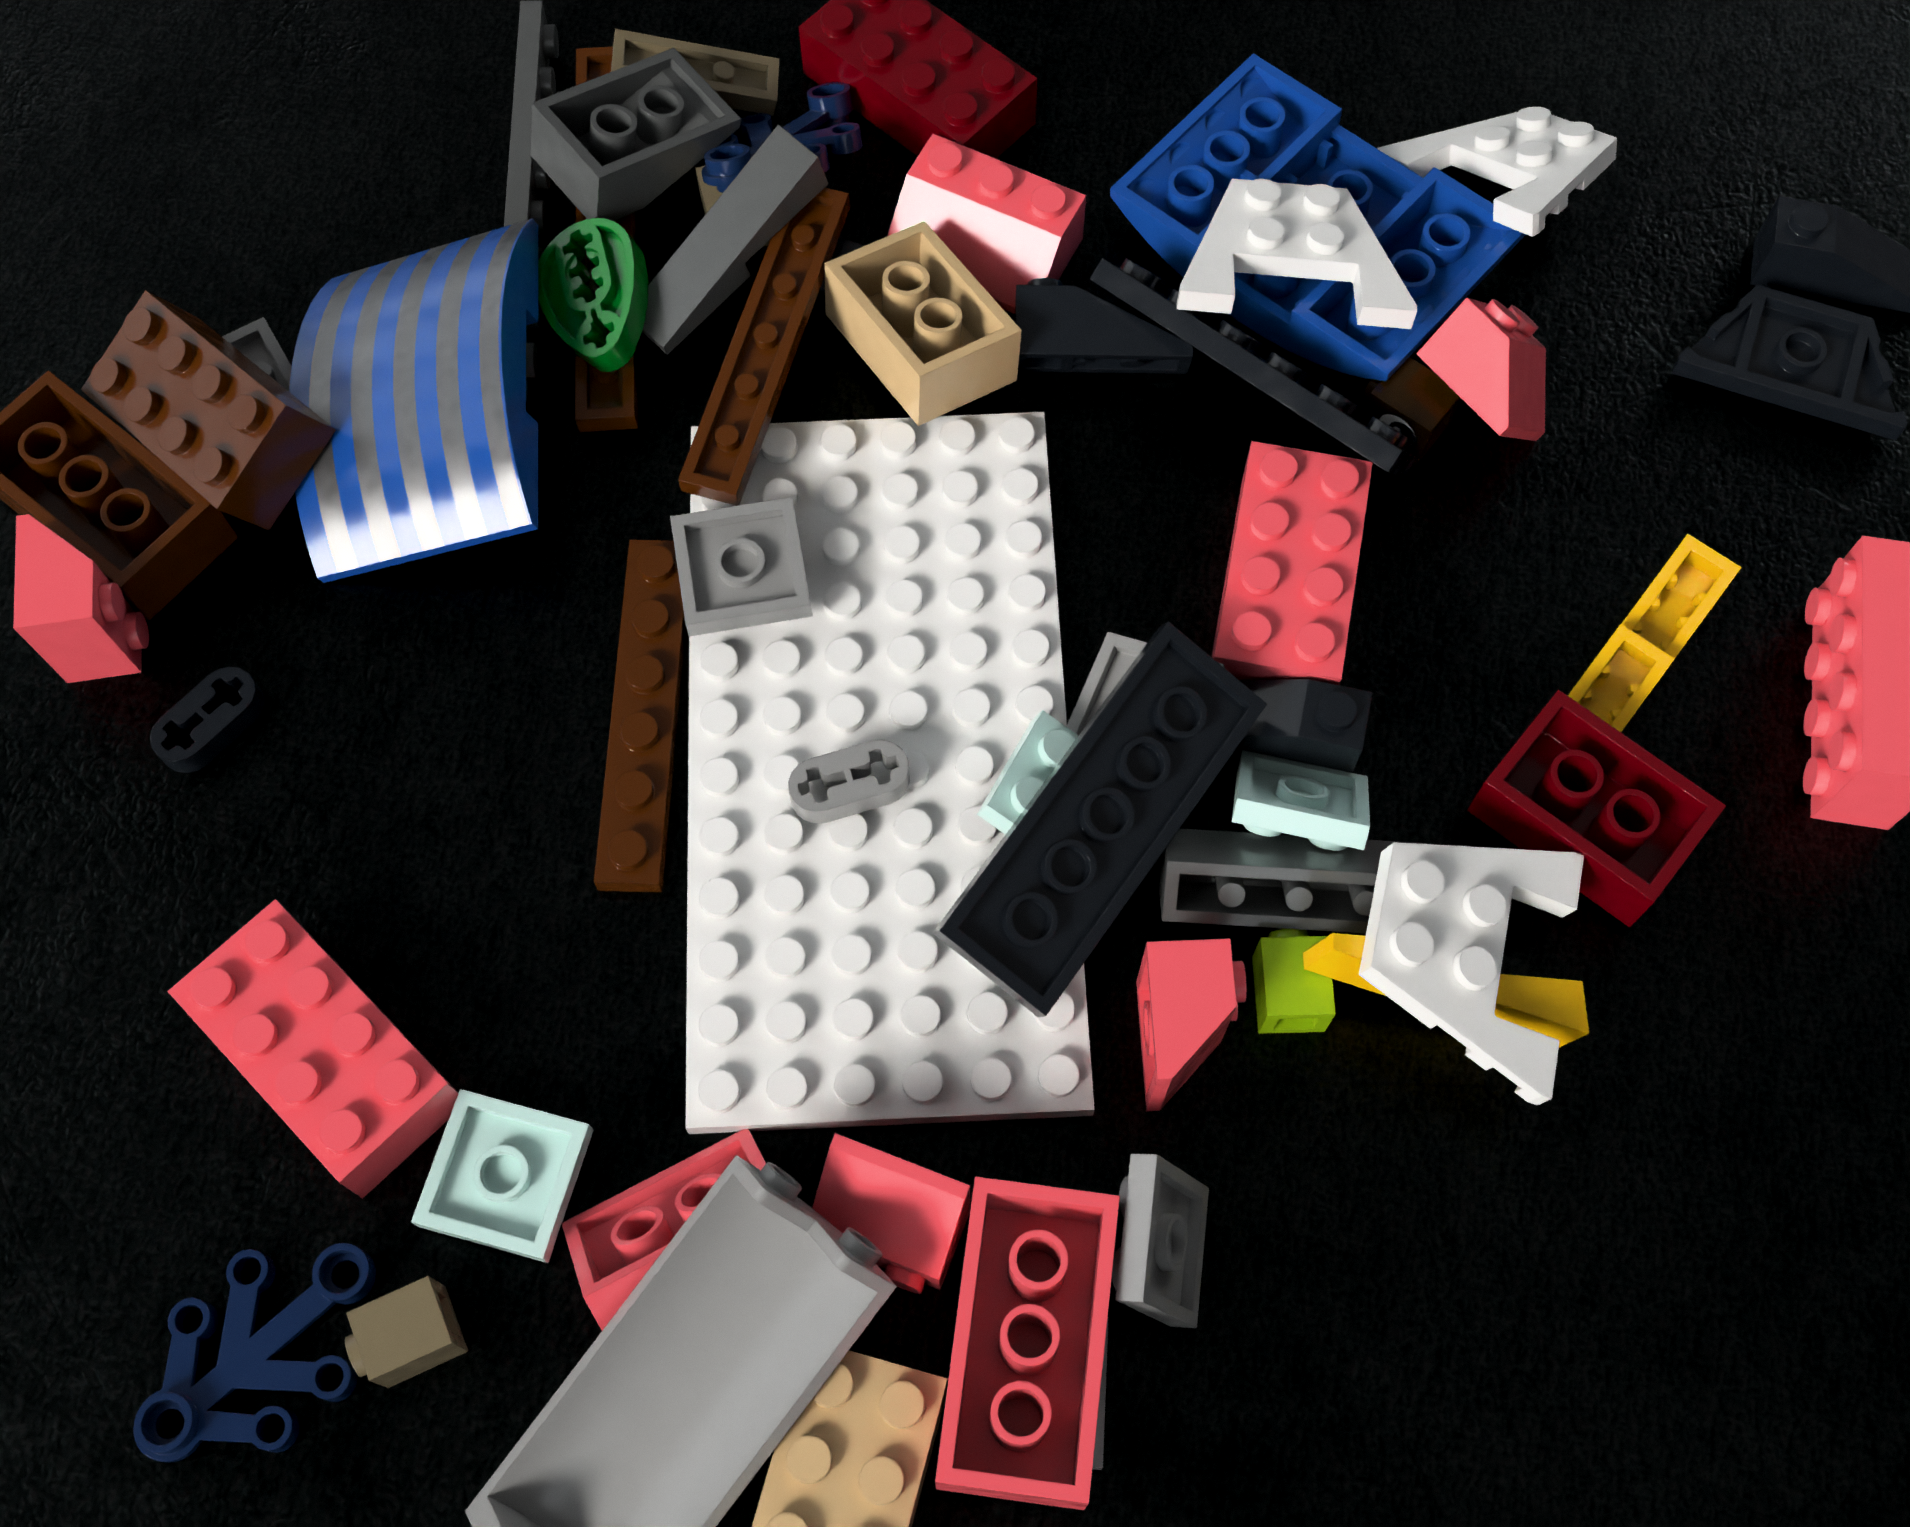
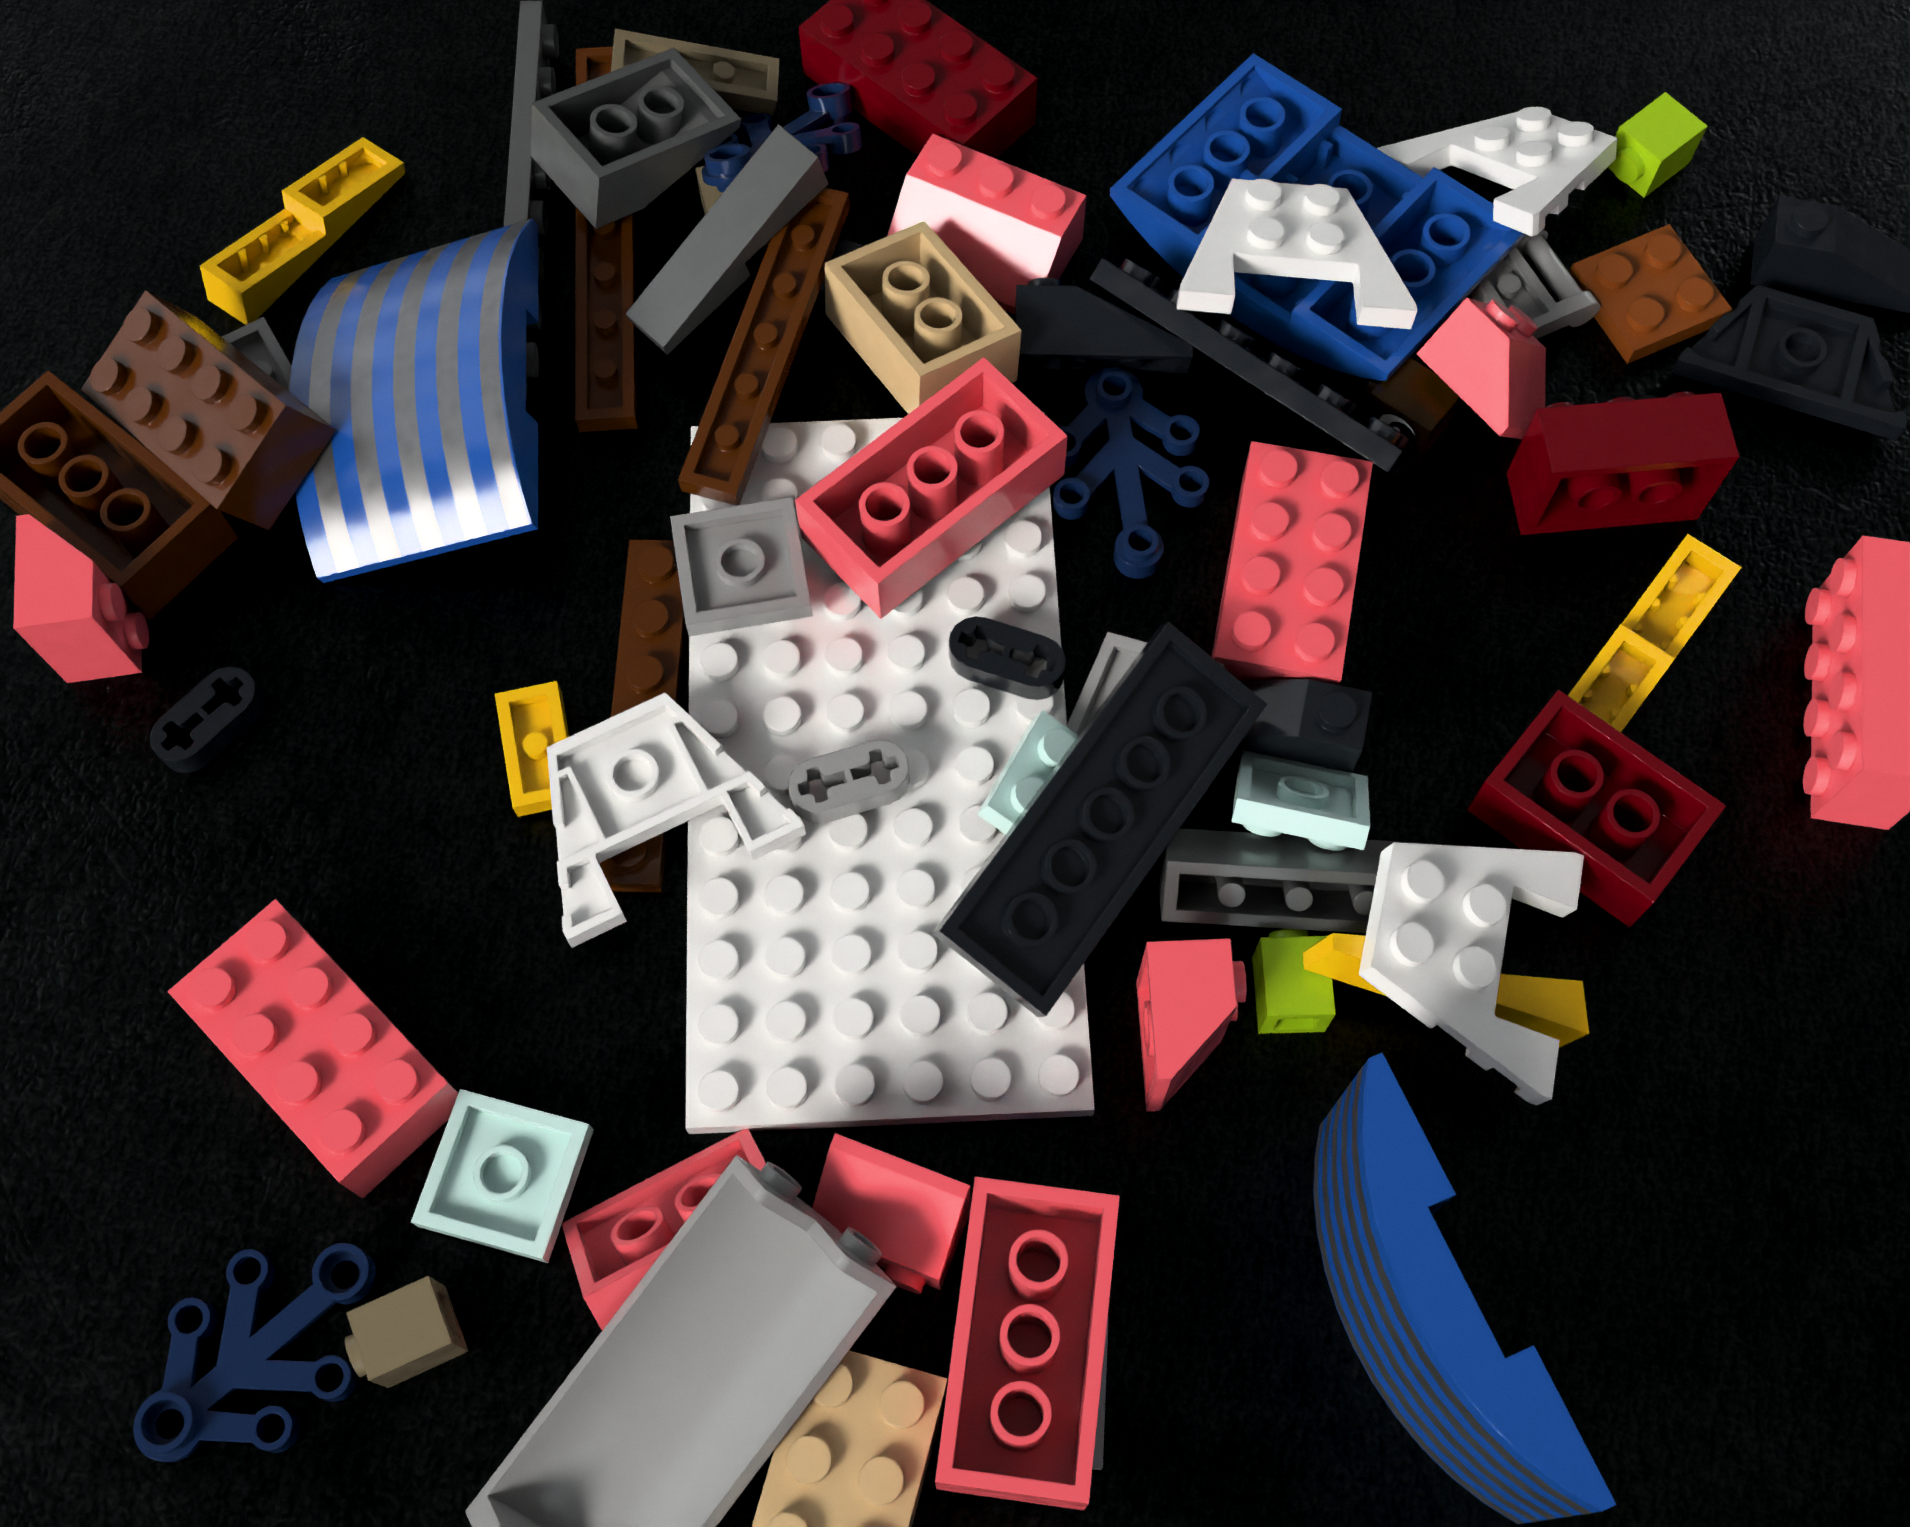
(316, 214): none -> yellow slope
(529, 723): none -> yellow plate
(618, 302): green piece -> none
(635, 782): none -> white wing
(932, 486): none -> coral brick
(1006, 658): none -> black beam
(1125, 459): none -> dark blue plant
(1161, 1241): light grey plate -> none
(1417, 1324): none -> blue slope
(1517, 285): none -> light grey plate
(1621, 462): none -> dark red brick
(1650, 293): none -> dark orange plate
(1656, 144): none -> lime brick

